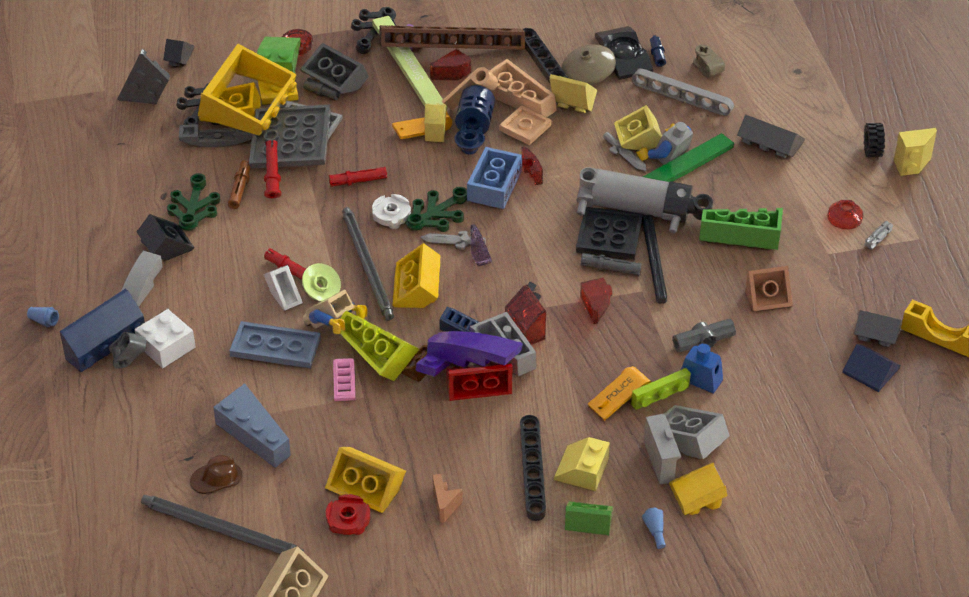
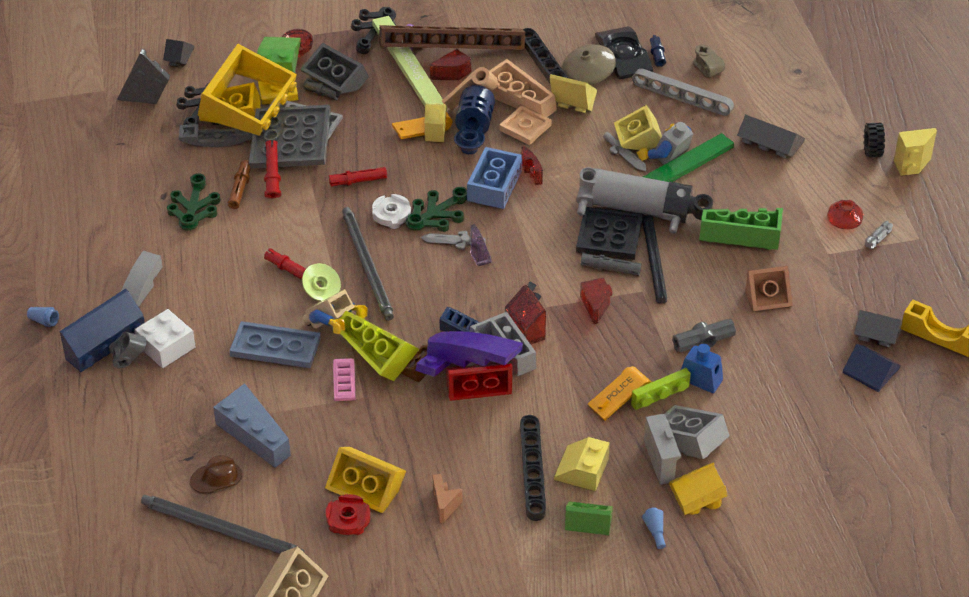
(164, 237): black slope -> none
(283, 287): white slope -> none
(417, 278): yellow slope -> none

